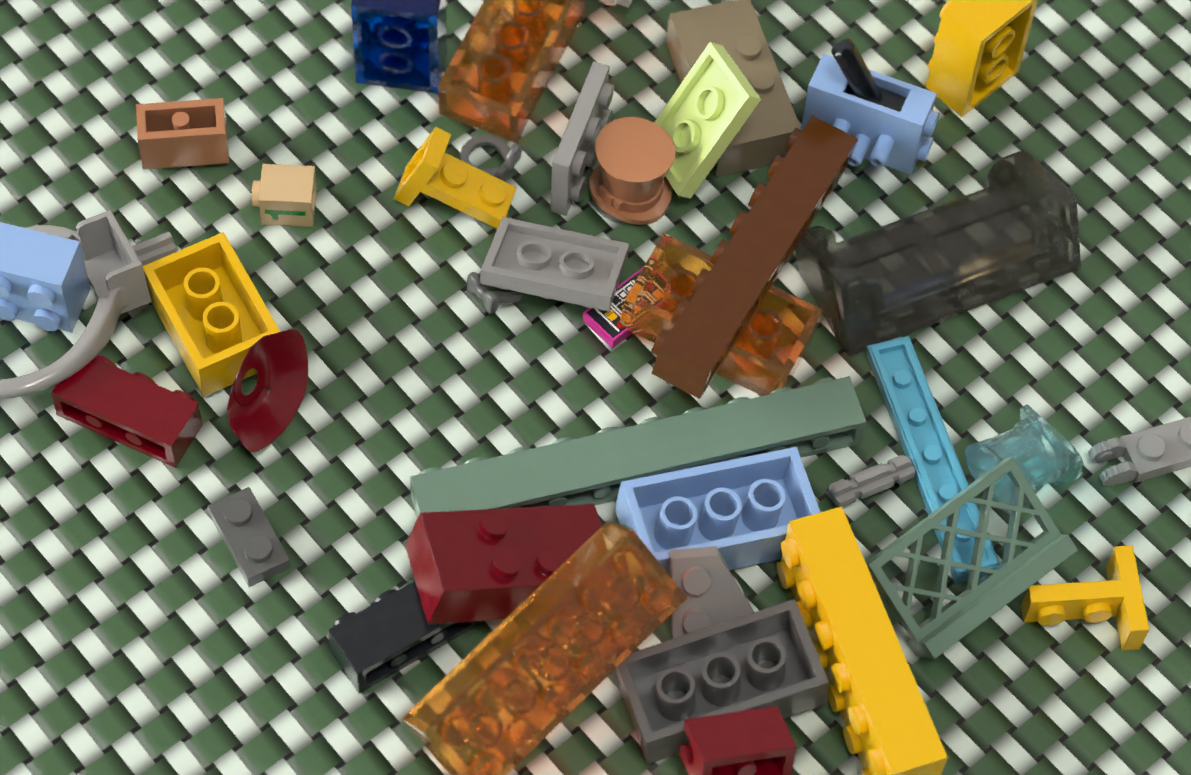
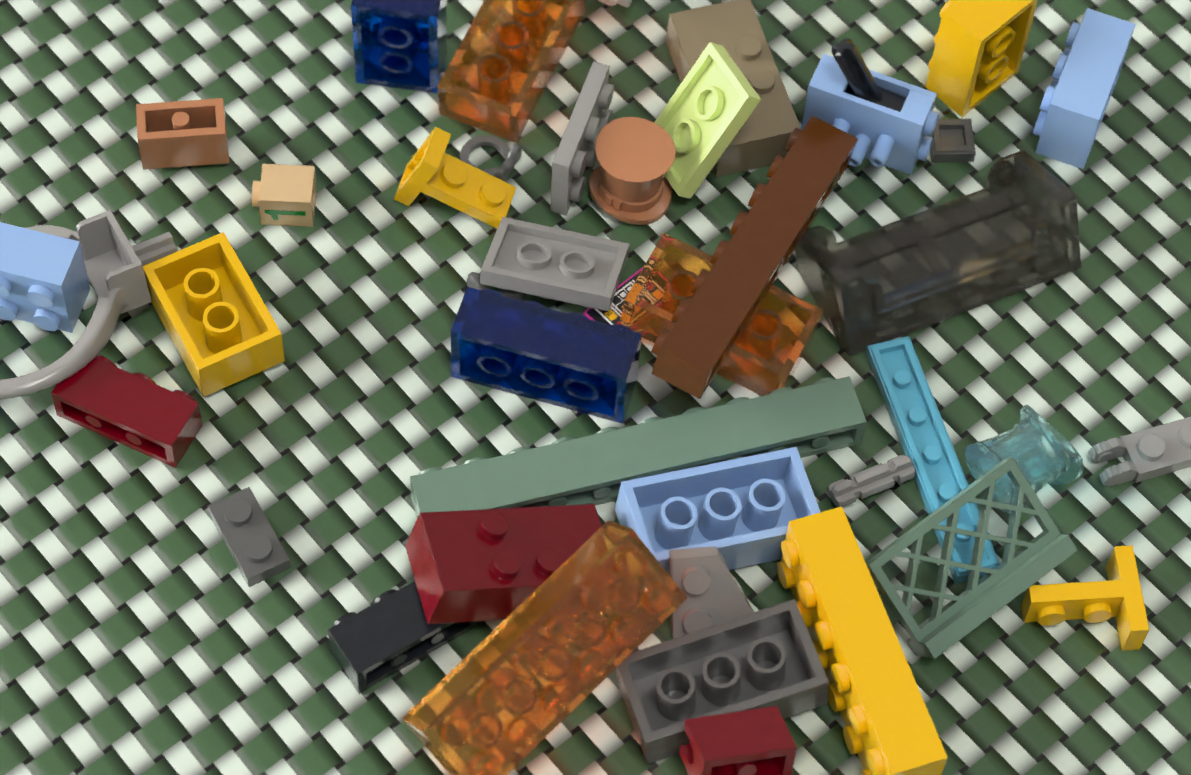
(263, 413): dark red piece -> none
(545, 354): none -> clear blue brick
(953, 141): none -> dark grey tile
(1084, 86): none -> light blue brick

